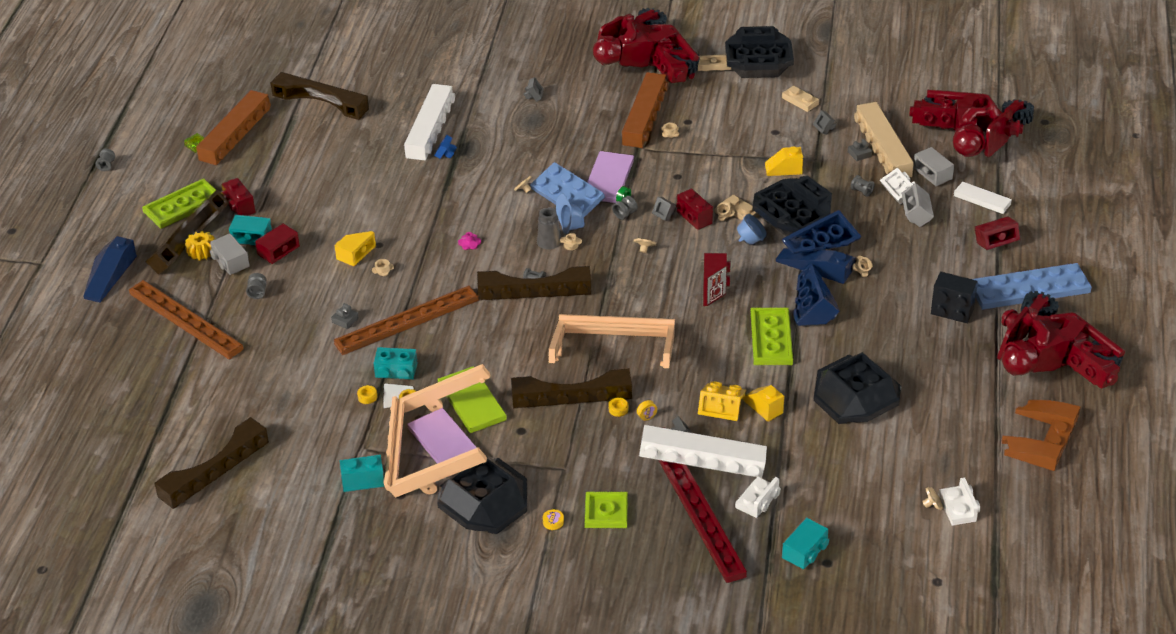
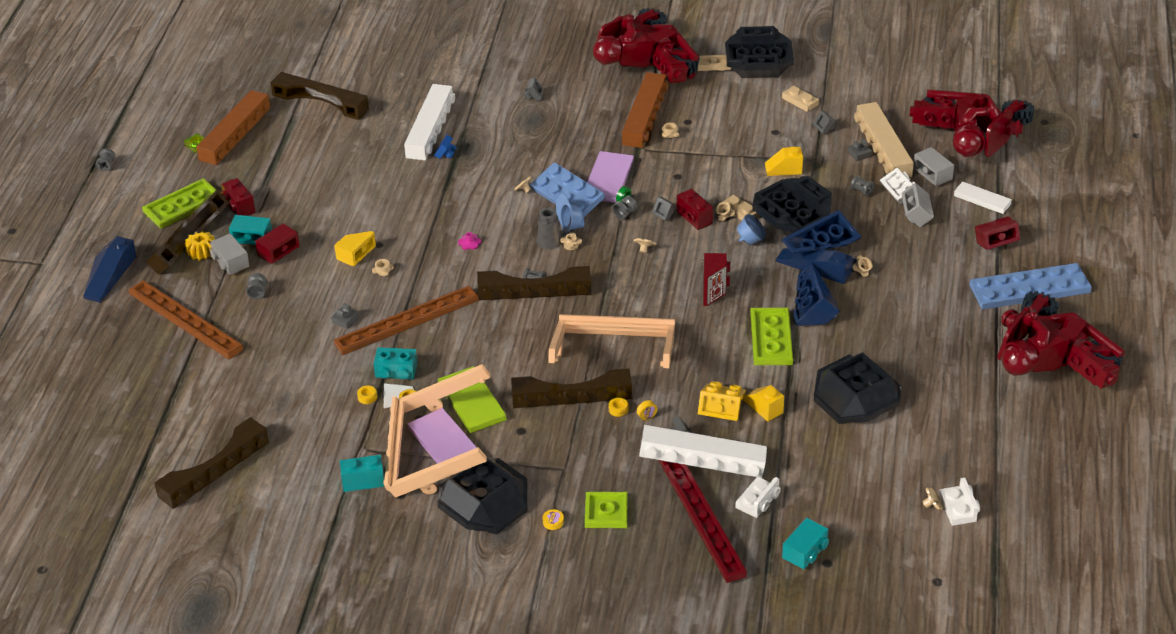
(954, 297): black brick -> none
(1048, 452): dark orange wedge -> none

